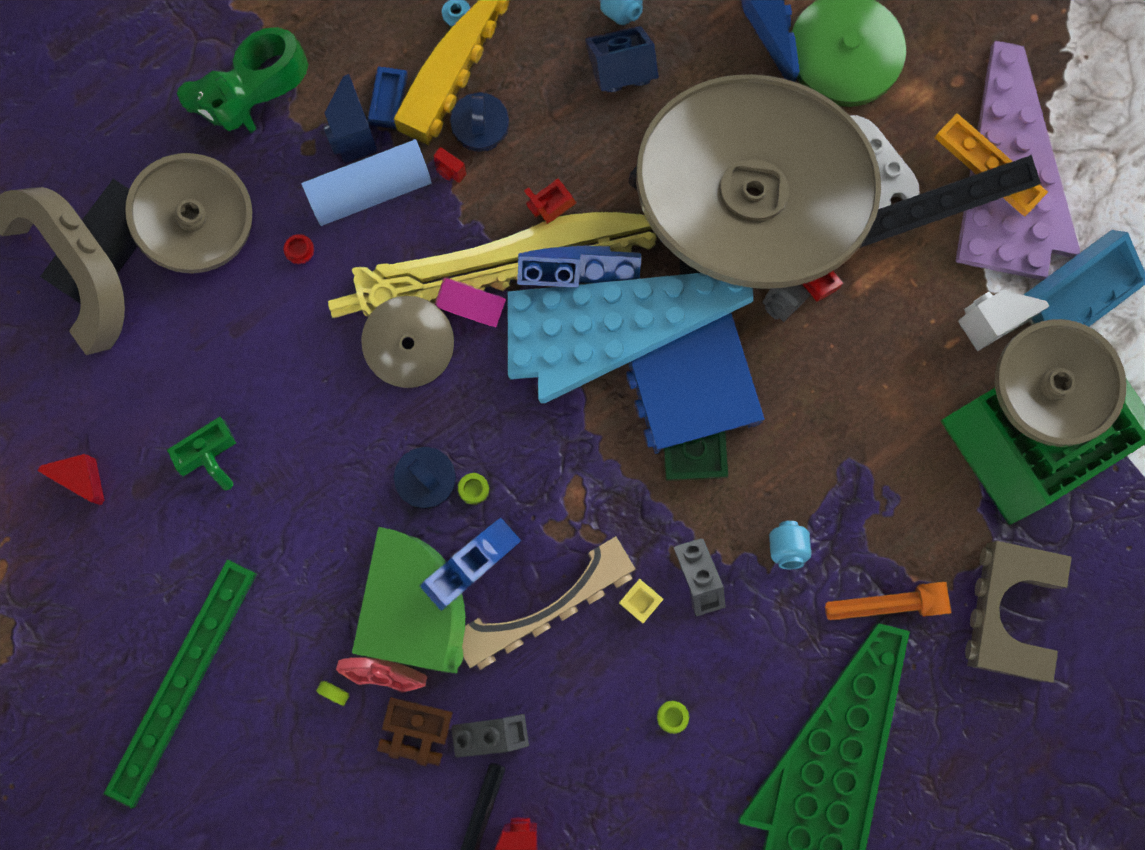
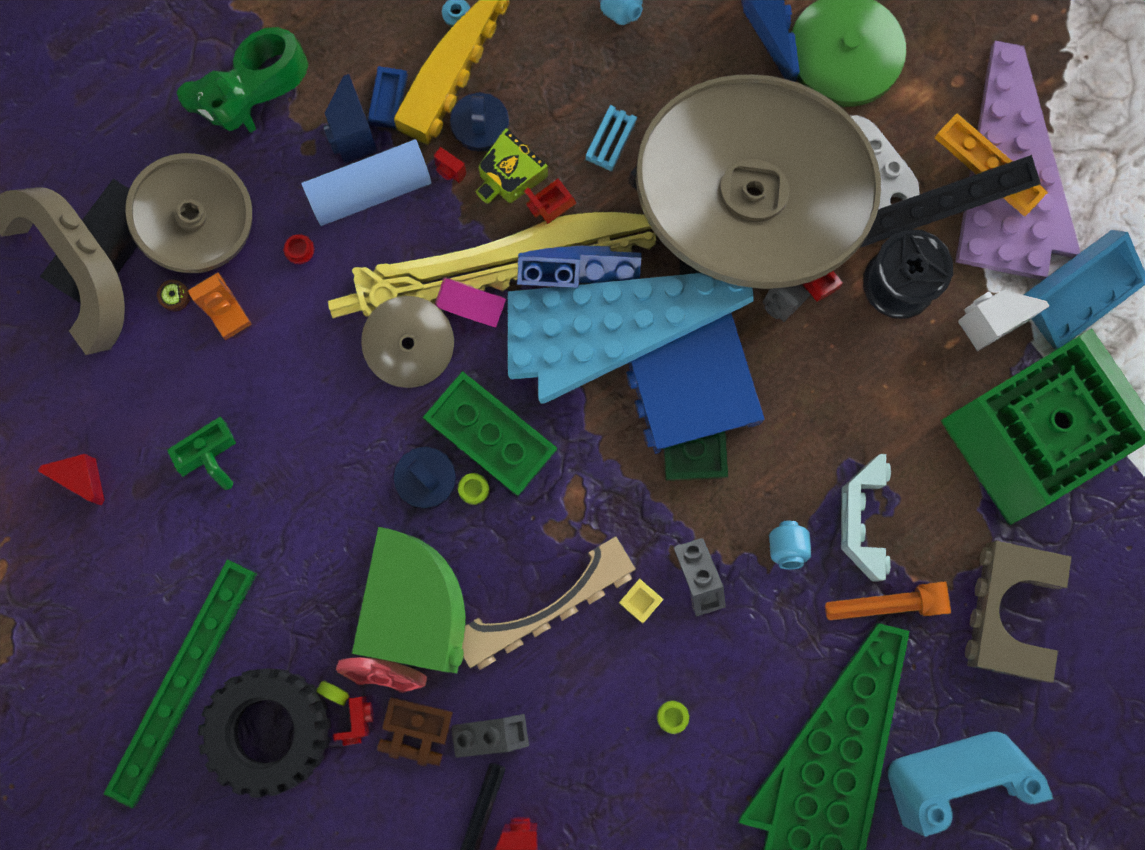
(173, 295): none -> tile
(220, 305): none -> orange bracket
(222, 739): none -> black tyre
(360, 714): none -> red bracket
(470, 563): blue slope -> none
(490, 433): none -> green plate
(509, 169): none -> torso
(620, 116): none -> medium azure tile
(622, 59): dark blue slope -> none
(870, 560): none -> light aqua slope
(907, 274): none -> black piece
(932, 777): none -> medium azure windscreen
(1060, 382): dark tan dish -> none

